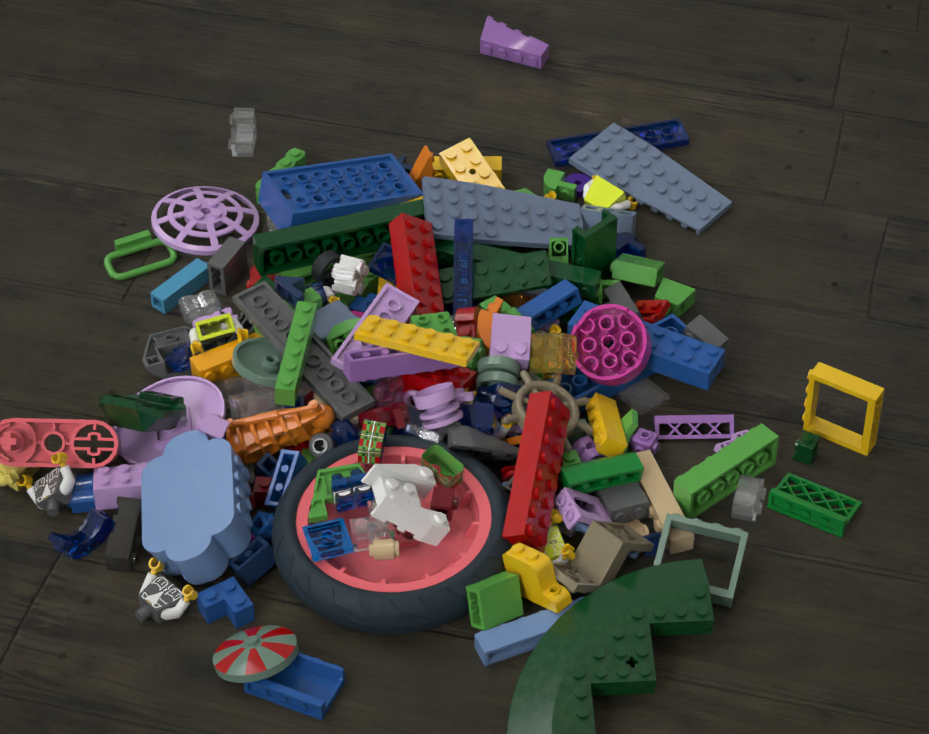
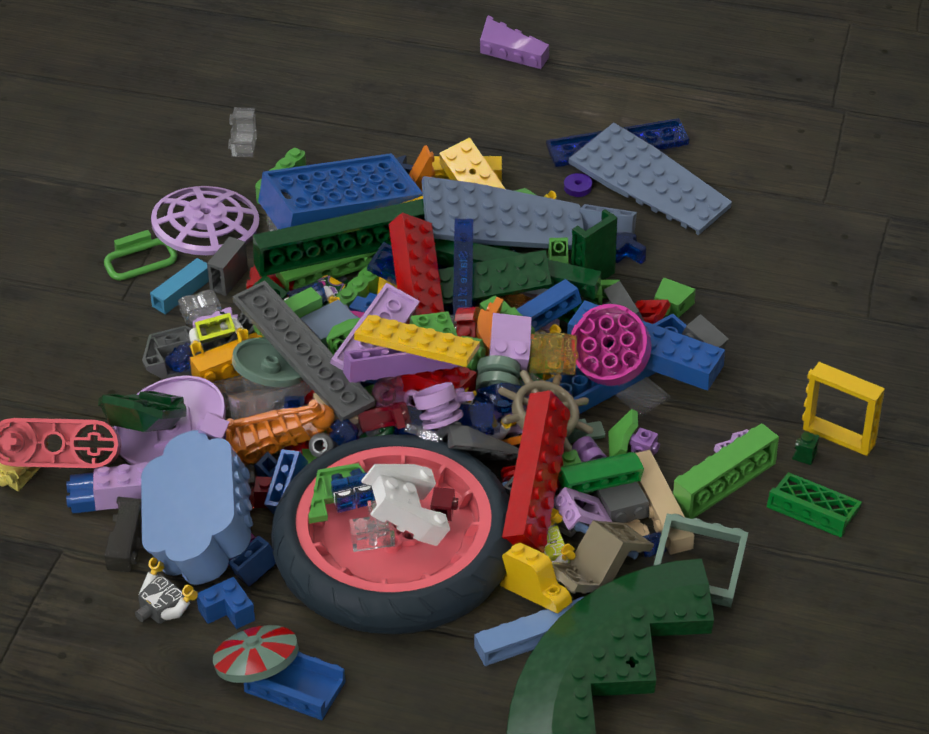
(54, 488): torso -> none
(86, 538): clear blue arch -> none
(263, 525): blue brick -> none
(290, 289): dark blue slope -> none
(295, 353): bright green brick -> none
(320, 266): black tyre -> none
(328, 539): clear blue tile -> none
(349, 275): white brick -> none
(372, 442): piece -> none
(384, 549): tan brick -> none
(446, 461): bright green piece -> none
(494, 600): bright green brick -> none
(555, 182): bright green brick -> none
(604, 194): neon yellow torso -> none
(606, 425): yellow brick -> none
(637, 269): bright green brick -> none
(694, 419): medium lavender fence -> none
(748, 498): clear brick -> none

